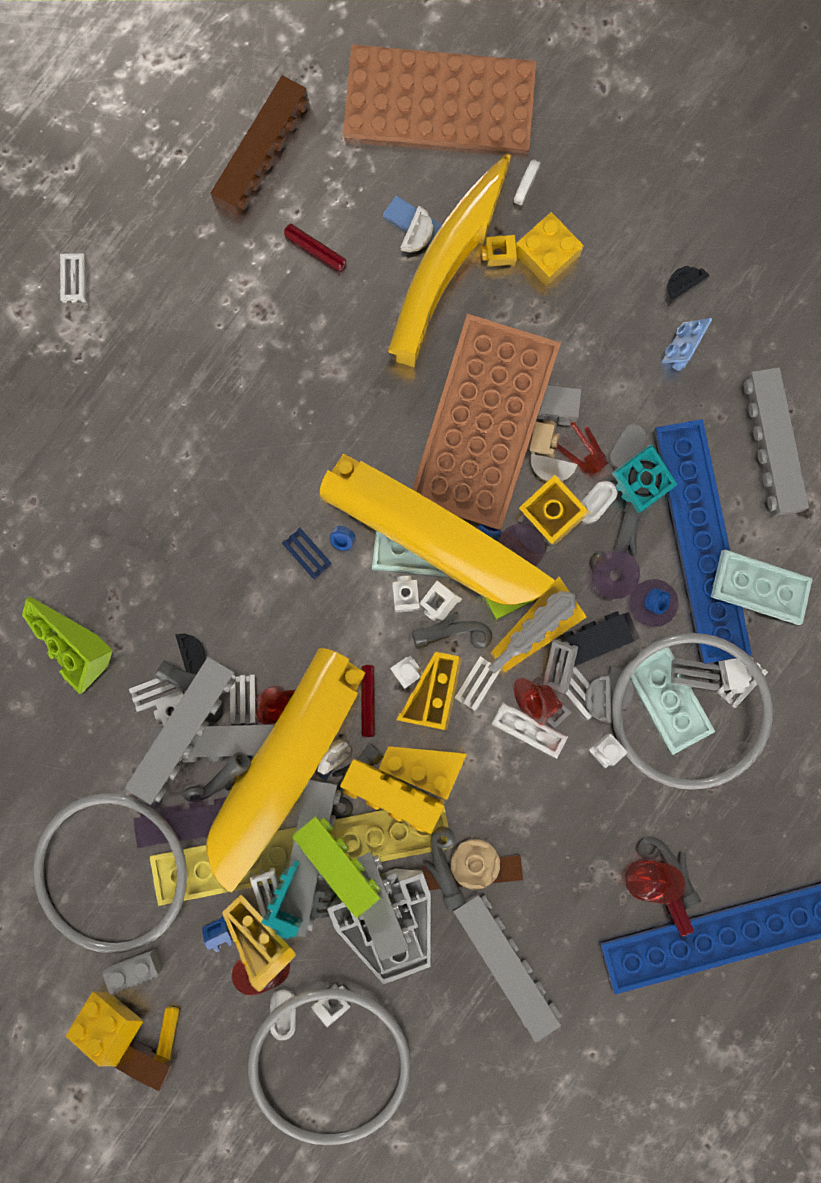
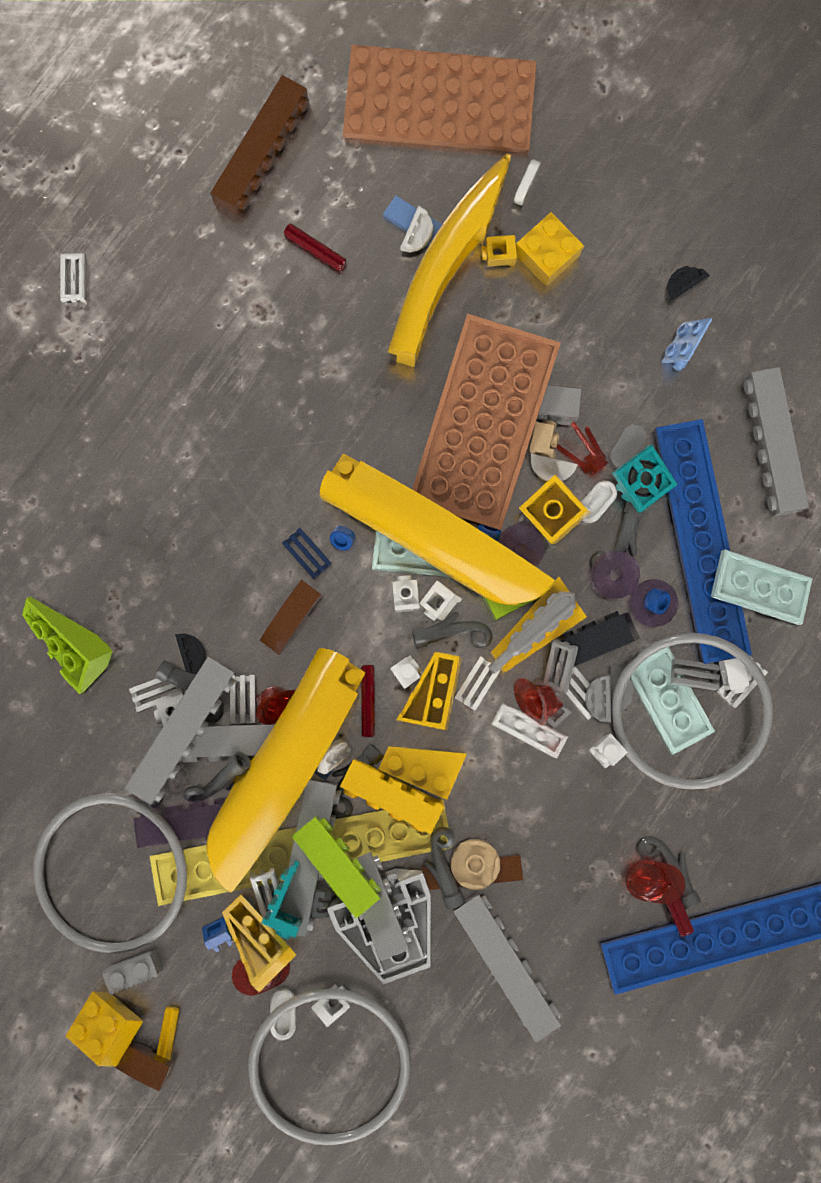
(290, 617): none -> reddish brown slope

